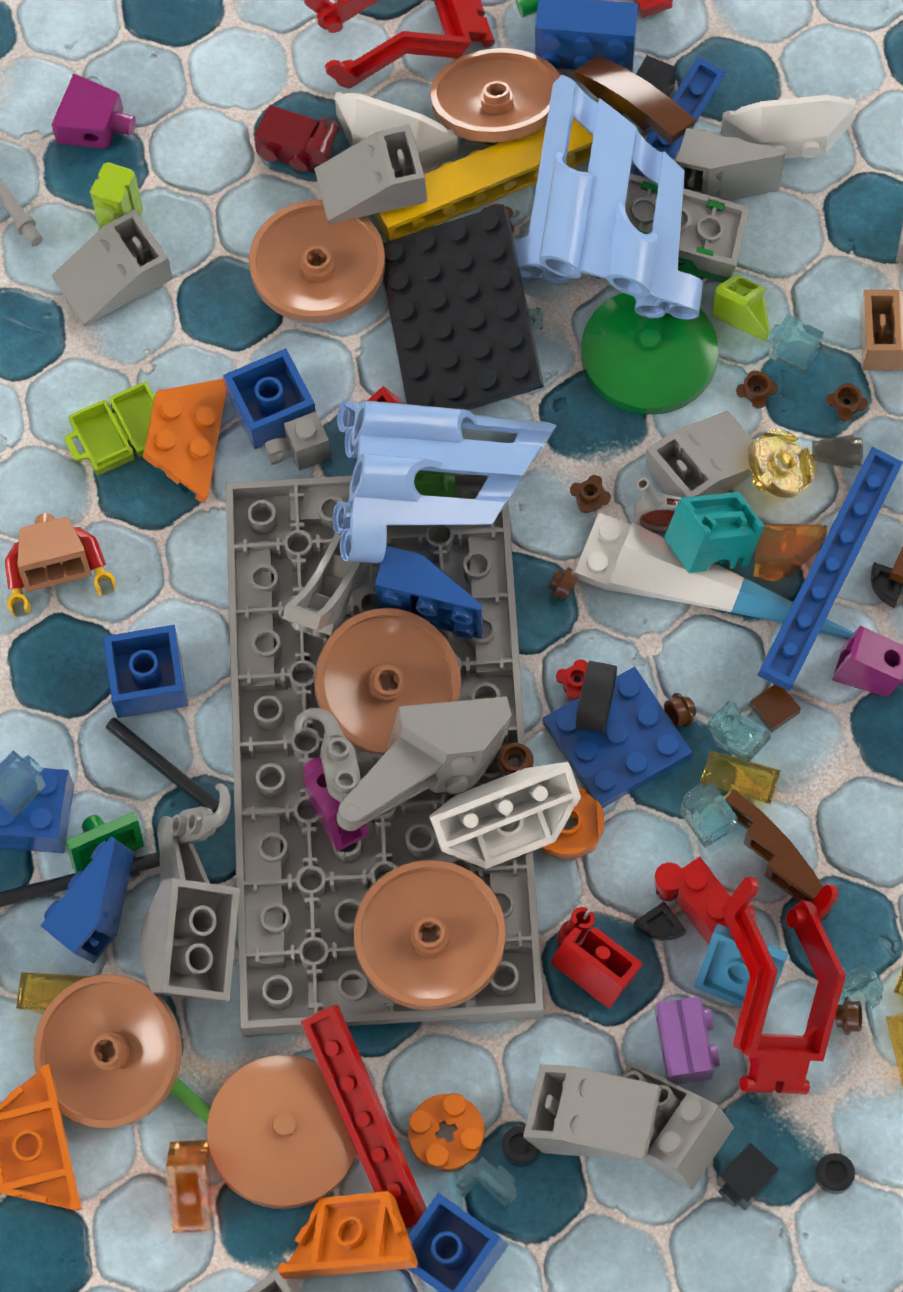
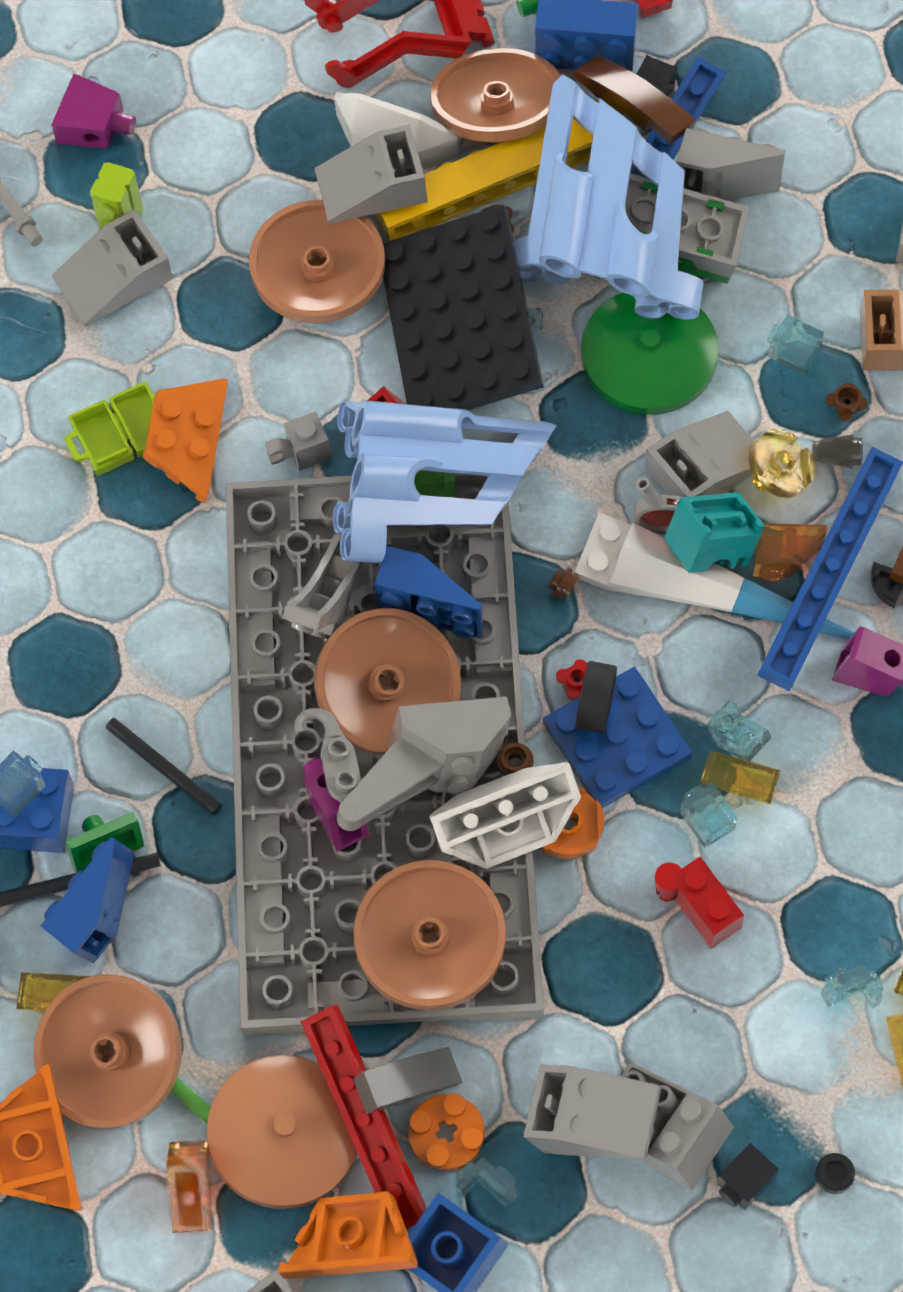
(52, 555): nougat torso -> none
(145, 671): blue brick -> none
(190, 922): light grey slope -> none
(268, 396): blue brick -> none
(294, 139): dark red hinge -> none
(407, 1079): none -> dark grey slope
(517, 1149): black tile -> none
(590, 503): reddish brown plate -> none
(594, 959): red hinge -> none
(660, 924): black tile -> none
(680, 710): reddish brown plate -> none
(685, 1040): medium lavender brick -> none
(724, 970): dark azure tile -> none
(742, 306): lime slope -> none
(757, 380): reddish brown plate -> none
(774, 707): reddish brown tile -> none
(778, 1059): red piece -> none
(786, 864): reddish brown slope -> none
(796, 125): white wedge -> none
(849, 1016): reddish brown plate -> none

